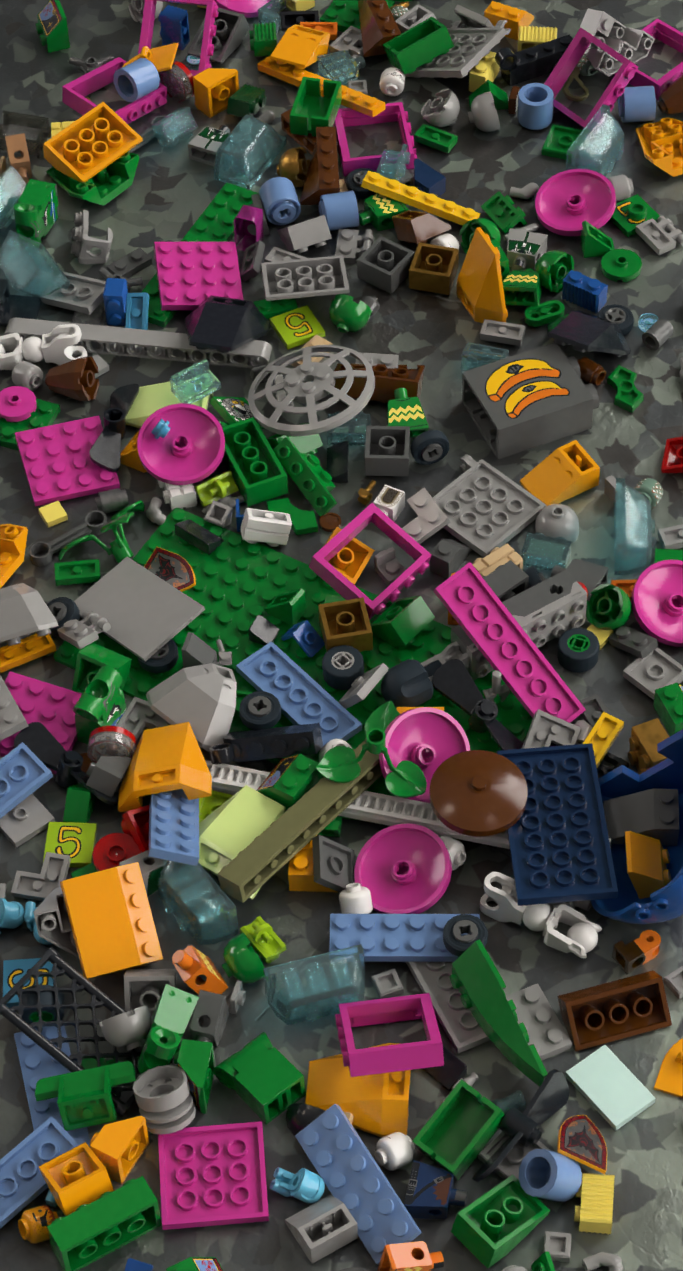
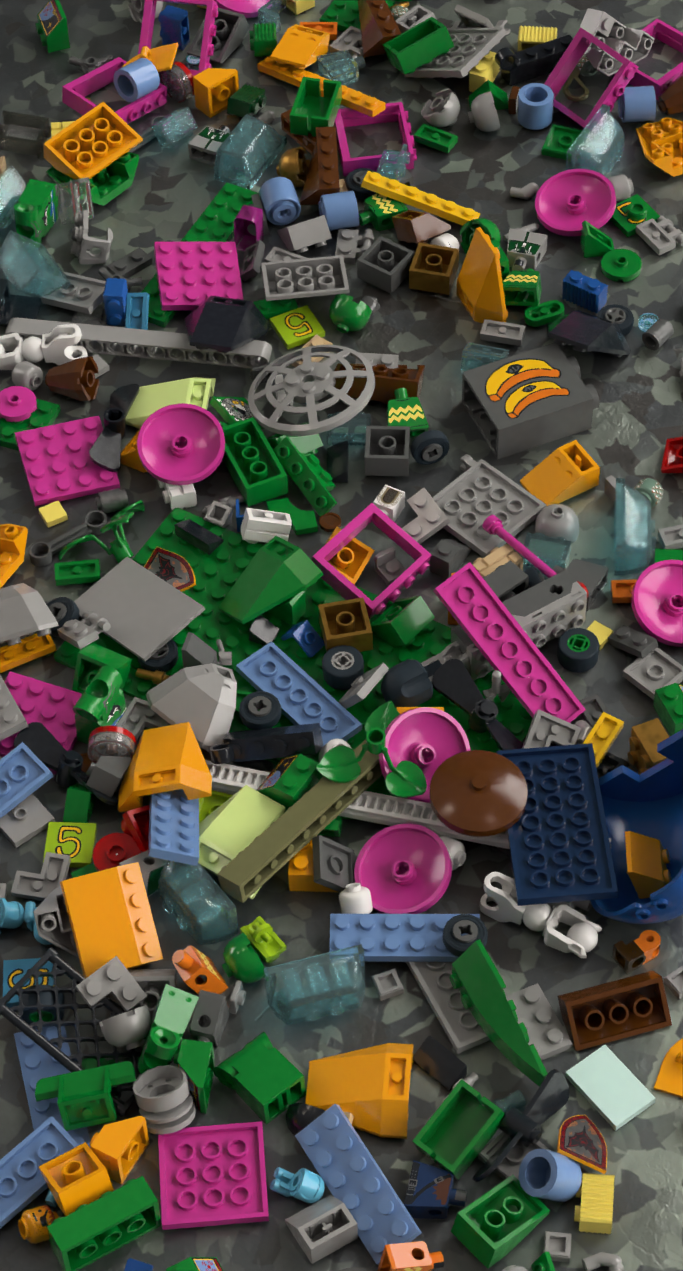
(21, 164): medium nougat torso -> none
(73, 198): none -> clear slope
(112, 979): none -> light grey plate
(153, 512): light grey arm -> none
(156, 677): none -> pearl gold bar
(161, 429): dark azure plate -> none
(194, 383): clear light blue bracket -> none
(216, 488): lime hips -> none
(270, 578): none -> green wedge
(290, 18): black slope -> none
(358, 85): light grey tile -> none
(365, 495): pearl gold hand -> none
(389, 1057): dark pink window -> none
(392, 81): white head -> none
(394, 1151): white head -> none
(428, 179): dark blue slope -> none
(494, 526): none -> dark pink piece
(503, 212): green bracket -> none
(514, 17): light orange slope -> none
(553, 268): green cylinder -> none
(591, 371): reddish brown brick -> none
(608, 607): green cylinder -> none
(627, 395): green tile -> none
(645, 812): dark grey slope -> none

